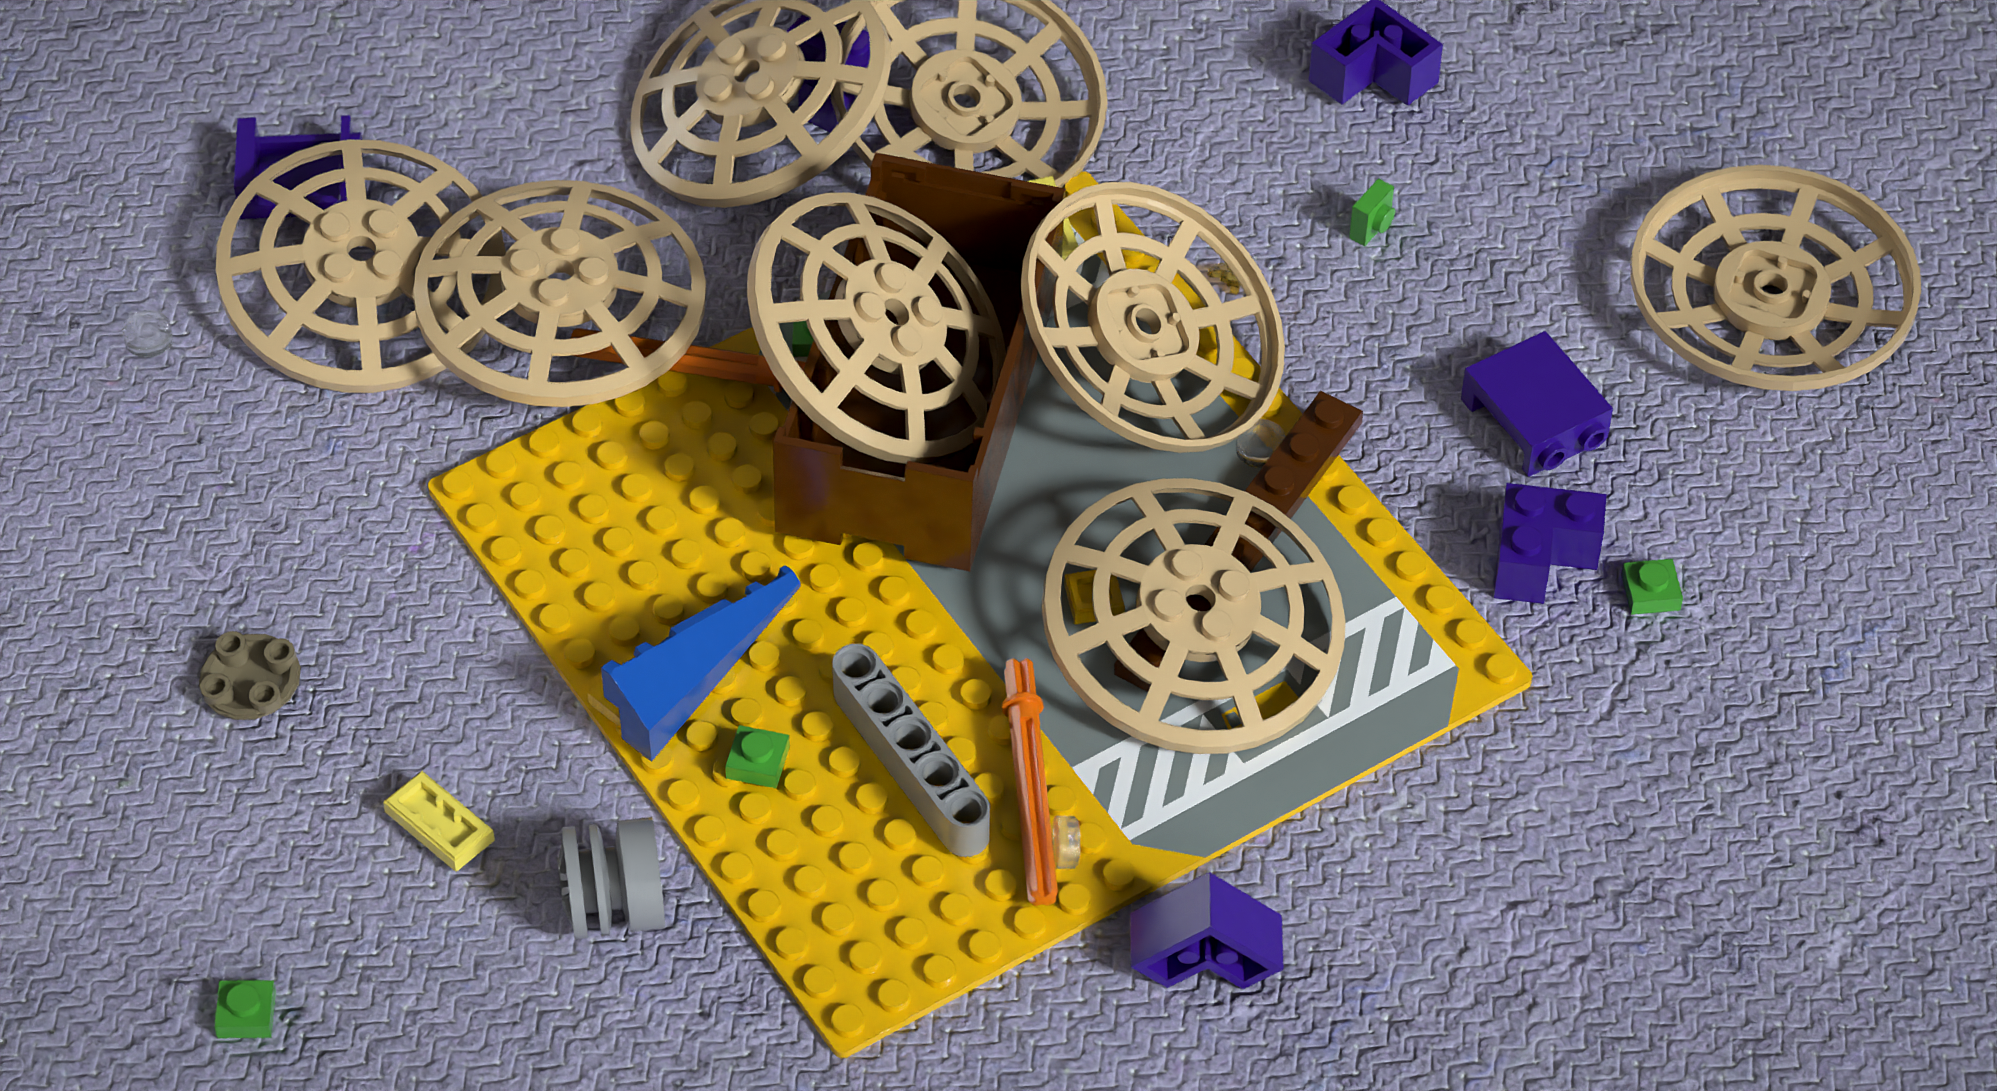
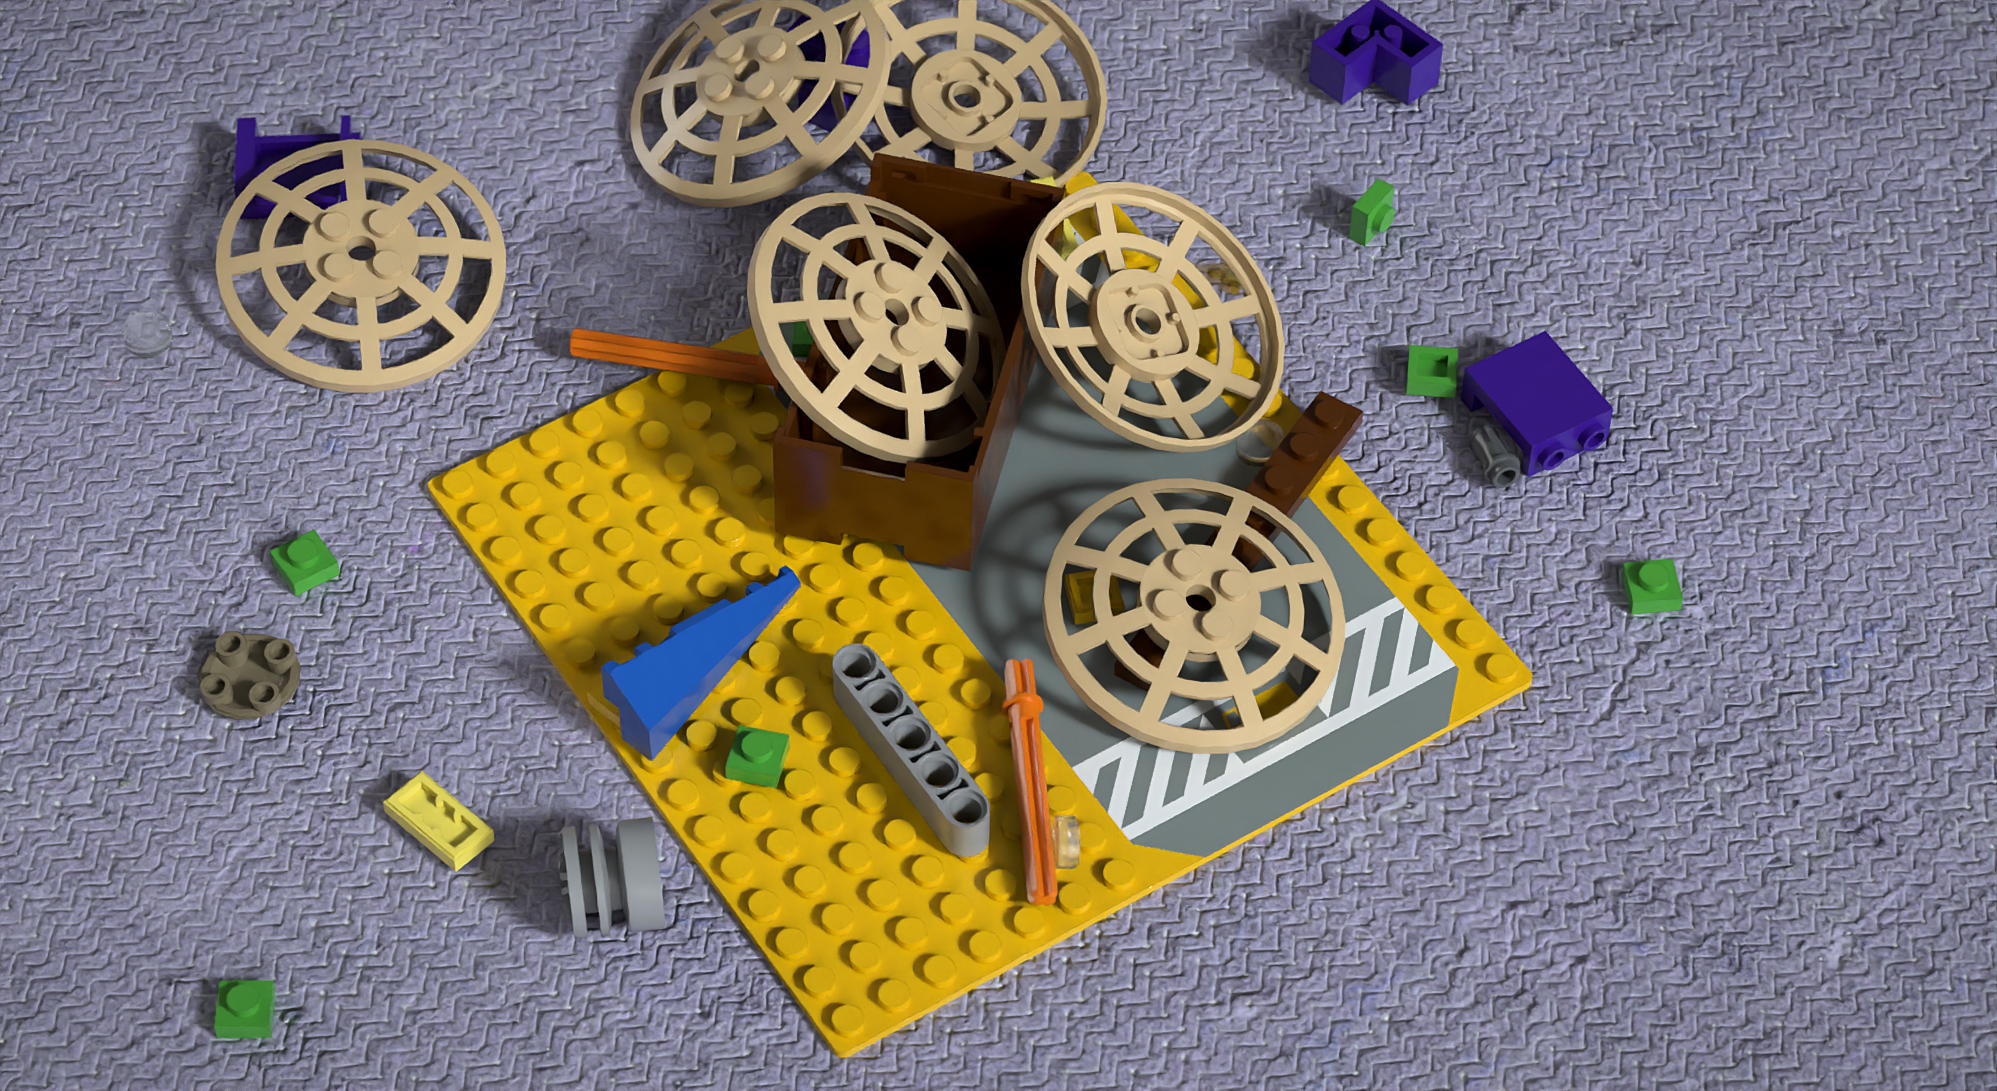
(304, 562): none -> bright green plate
(558, 302): tan dish -> none
(1206, 928): dark purple brick -> none
(1432, 371): none -> bright green plate
(1499, 465): none -> dark grey pin
(1544, 530): dark purple brick -> none
(1777, 264): tan dish -> none

